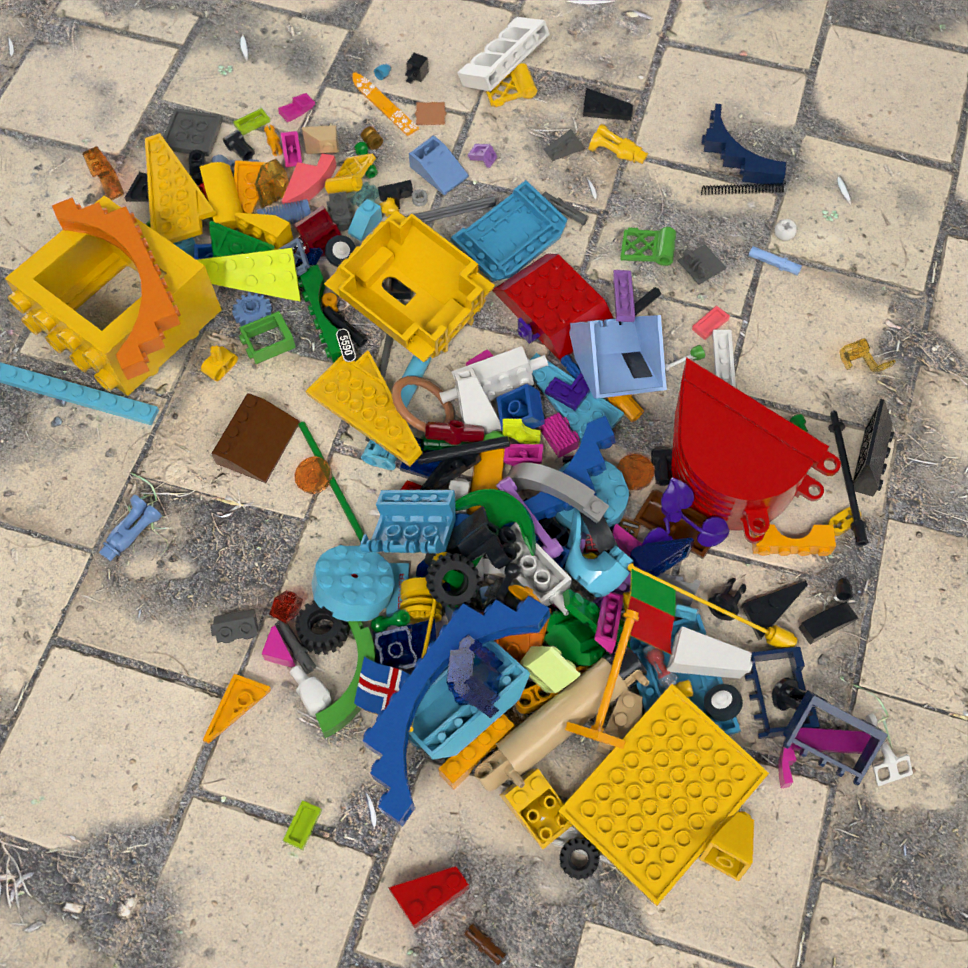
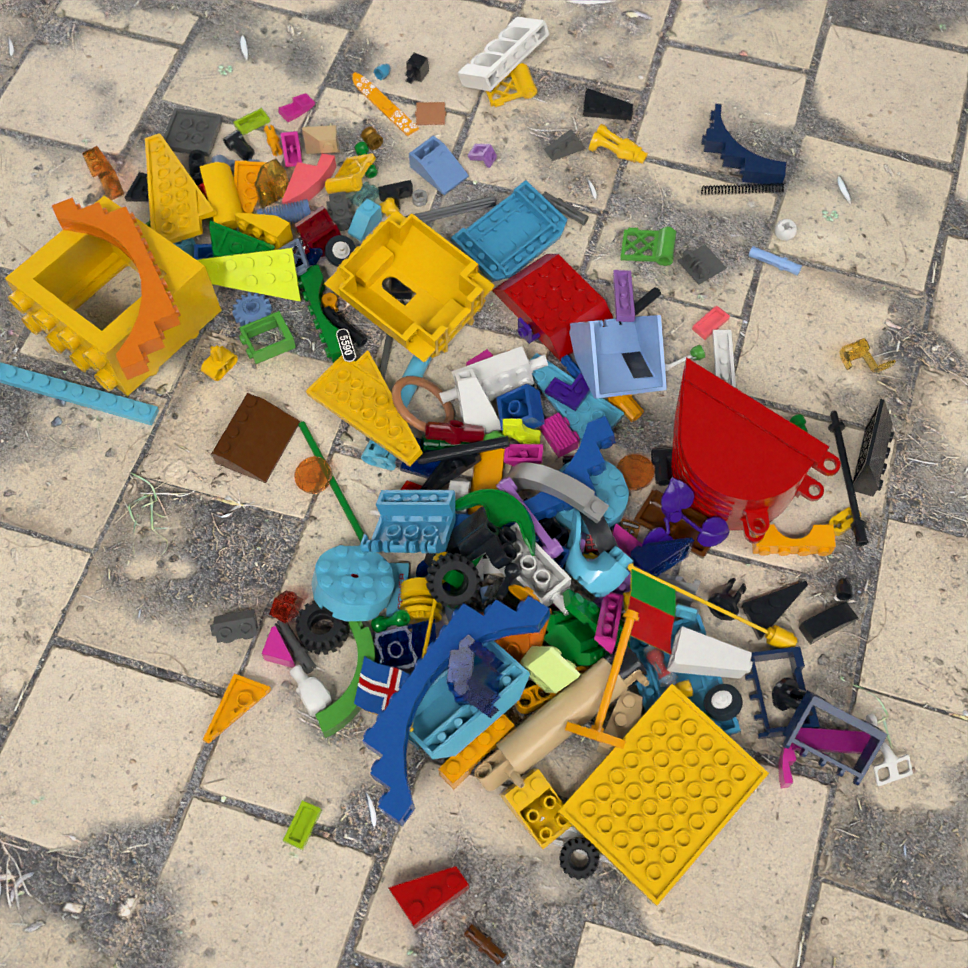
(121, 536): medium blue piece -> none
(732, 847): yellow slope -> none

